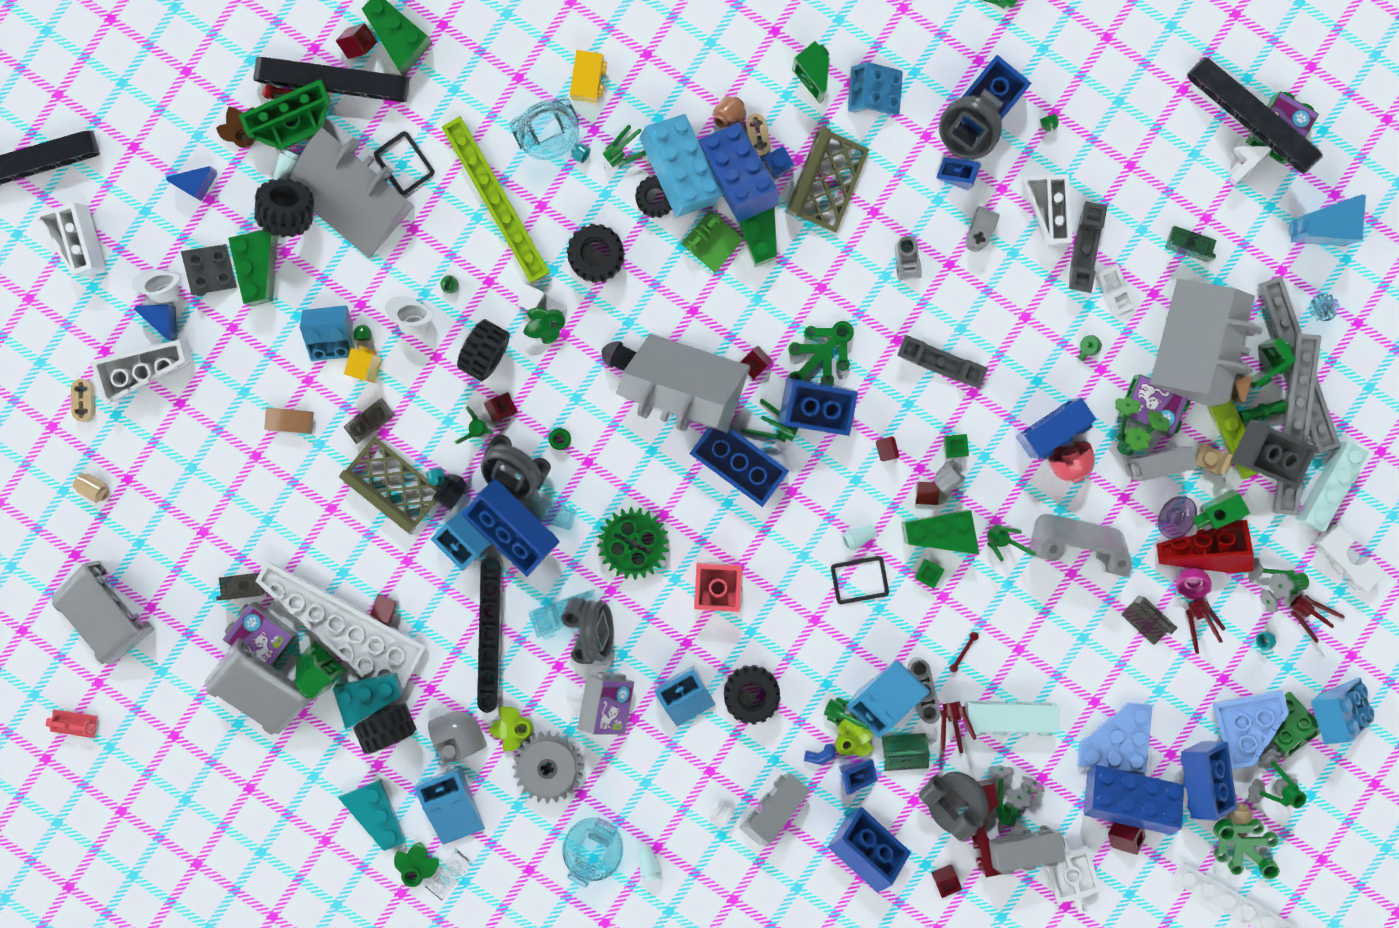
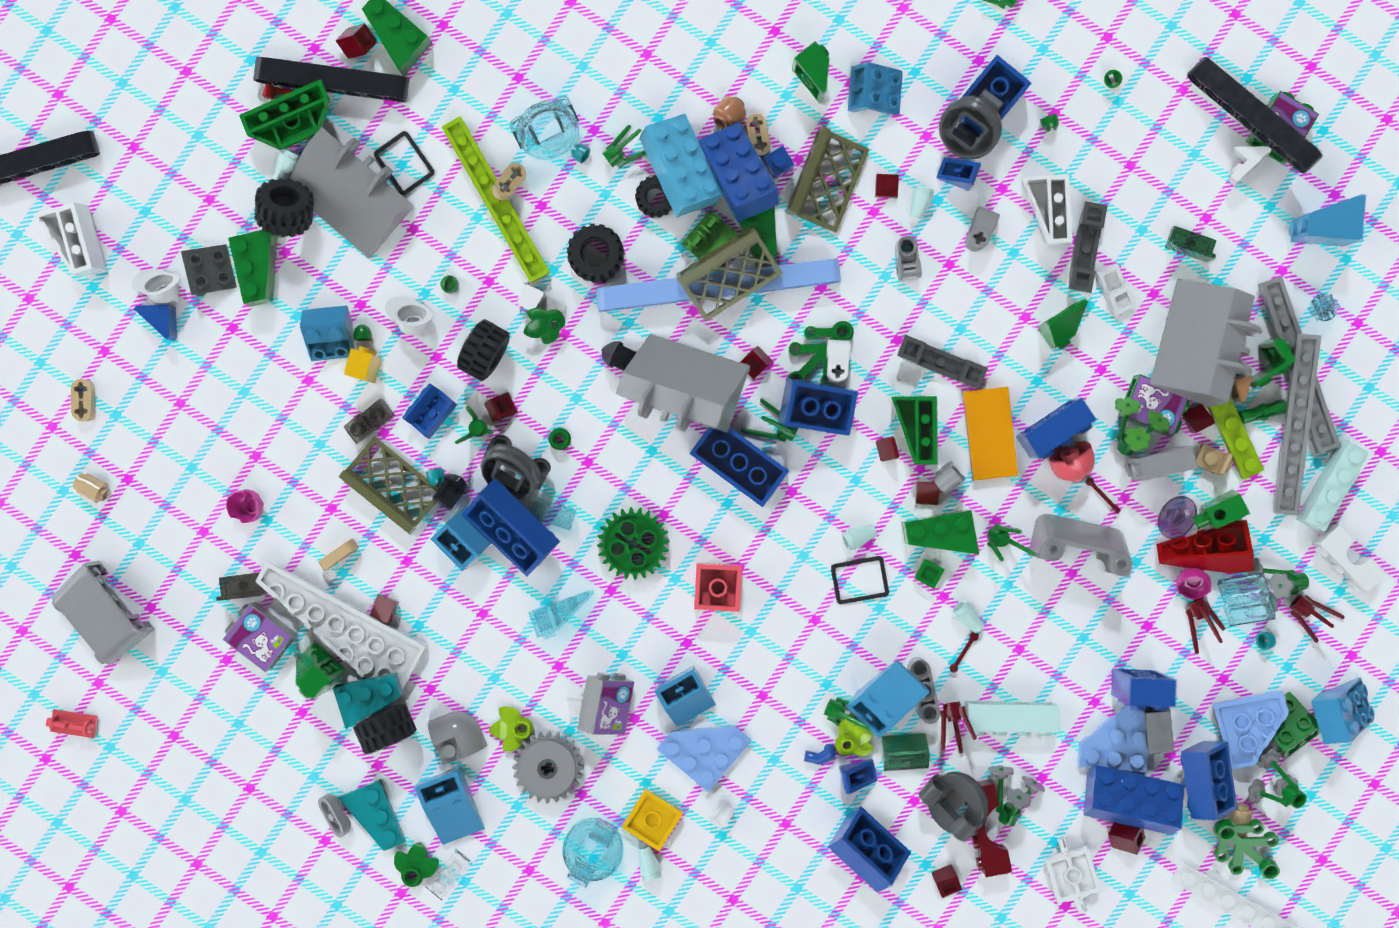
(132, 370): white wedge -> none
(195, 181): blue slope -> none
(233, 129): reddish brown plate -> none
(244, 505): none -> dark pink hair
(255, 688): light grey windscreen -> none
(289, 420): medium nougat slope -> none
(334, 815): none -> light grey plate
(338, 554): none -> tan beam
(429, 410): none -> blue bracket
(485, 643): black beam -> none
(505, 179): none -> tan beam
(587, 76): yellow brick -> none
(594, 626): dark grey piece -> none
(652, 819): none -> yellow plate
(670, 290): none -> light blue beam
(704, 752): none -> light blue plate
(714, 261): none -> olive fence
(755, 713): black tyre -> none
(775, 809): light grey wedge -> none
(838, 356): none -> white piece
(886, 185): none -> dark red plate
(920, 426): none -> green wedge
(921, 200): none -> light aqua cone
(956, 446): green plate -> none
(966, 614): none -> light aqua cone
(990, 433): none -> light orange tile
(1027, 850): light grey wedge -> none
(1063, 325): none -> green slope
(1090, 346): green piece -> none
(1090, 482): none -> dark red hinge
(1117, 76): none -> green hinge
(1144, 688): none -> blue brick
(1148, 620): clear smoke panel -> none
(1158, 731): none -> hinge
(1197, 419): none -> dark red slope
(1246, 599): none -> clear light blue slope
(1274, 454): dark grey slope -> none

